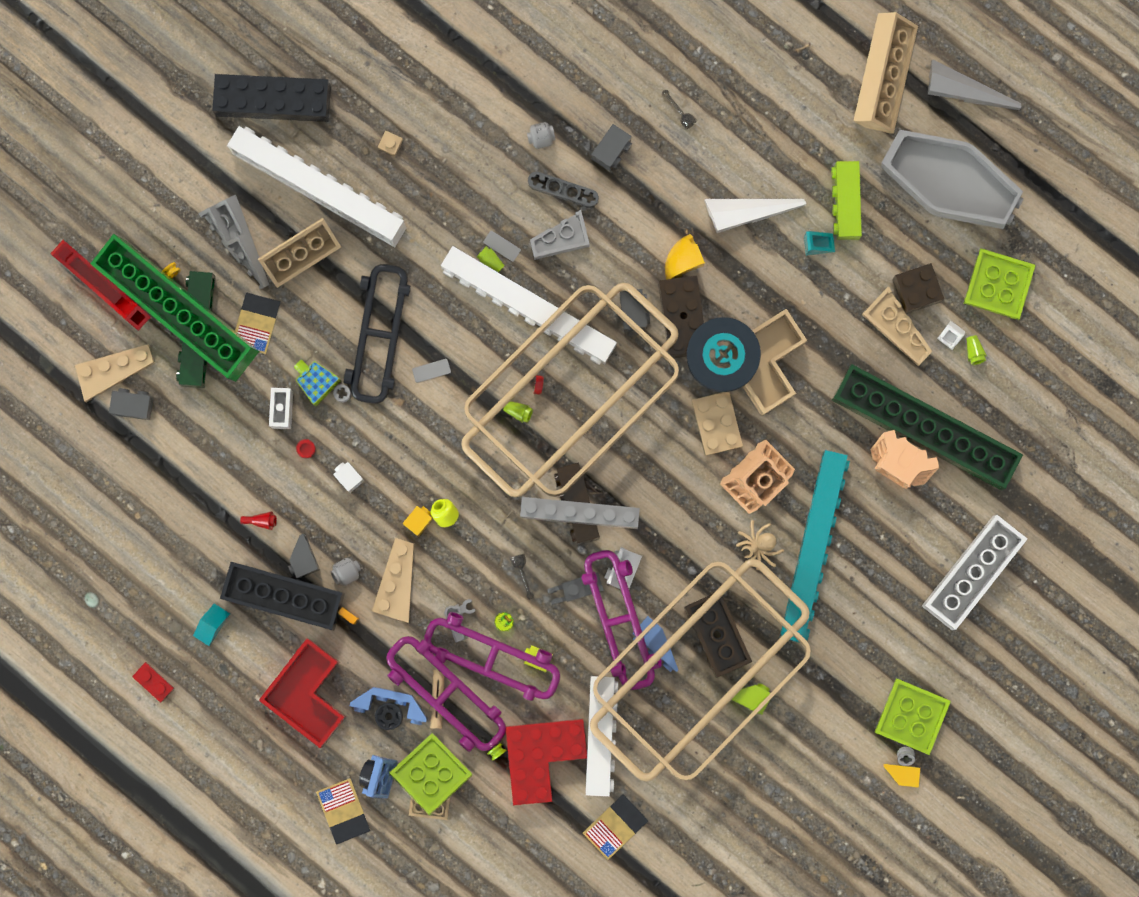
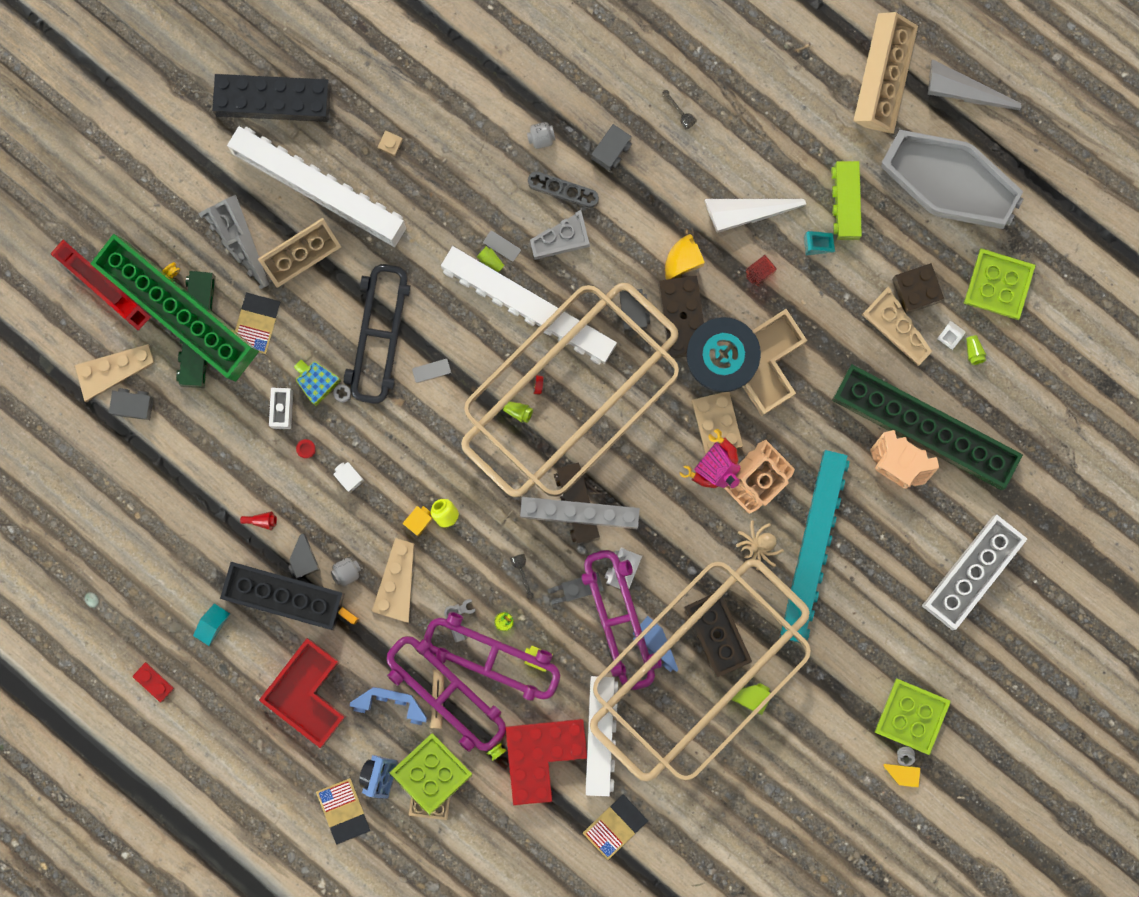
(380, 716): black wheel -> none
(717, 466): none -> torso
(760, 270): none -> clear red brick

